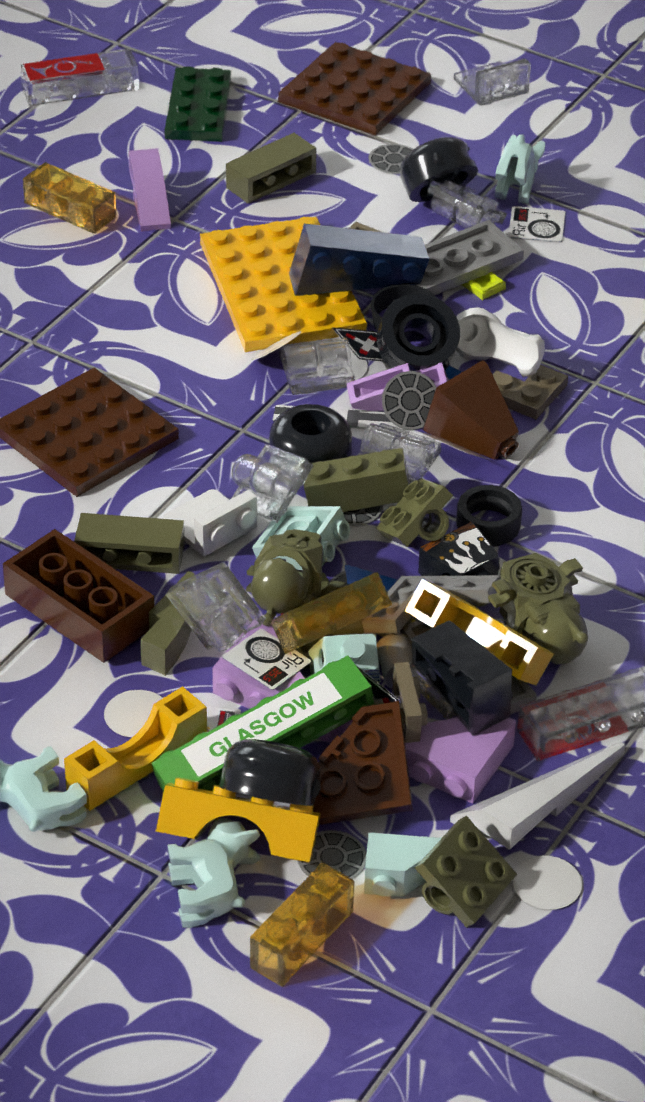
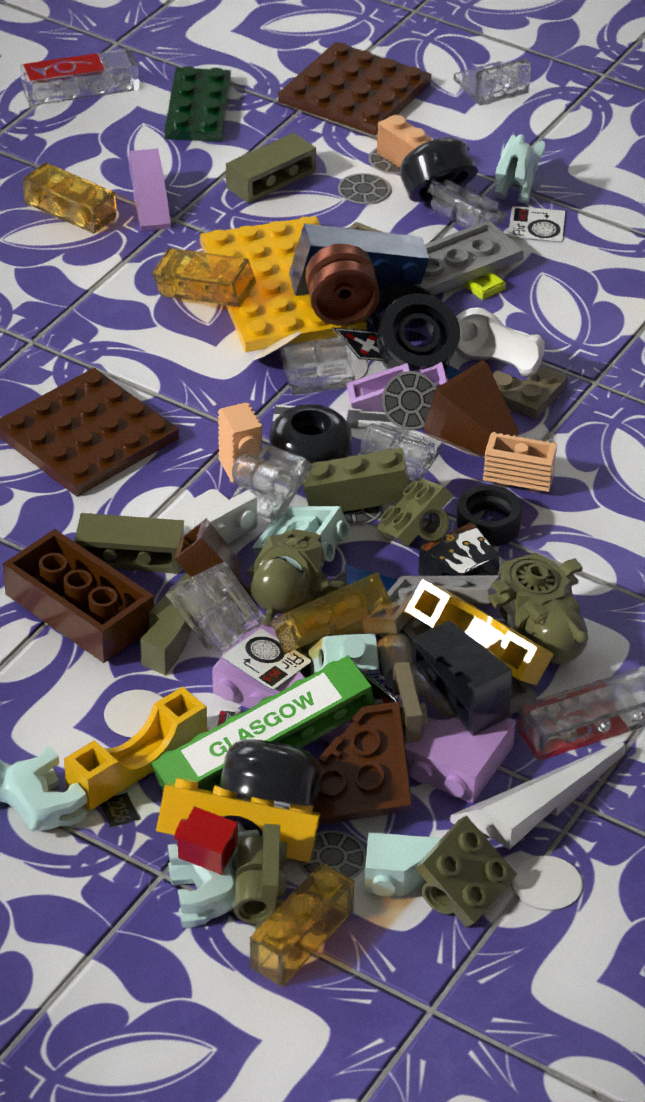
(119, 810): none -> black sticker
(204, 277): none -> clear yellow brick
(205, 548): none -> reddish brown torso
(206, 840): none -> red brick
(238, 435): none -> light nougat brick
(259, 876): none -> olive plate
(342, 284): none -> copper wheel
(363, 188): none -> sticker
(398, 138): none -> light nougat brick
(519, 462): none -> light nougat brick

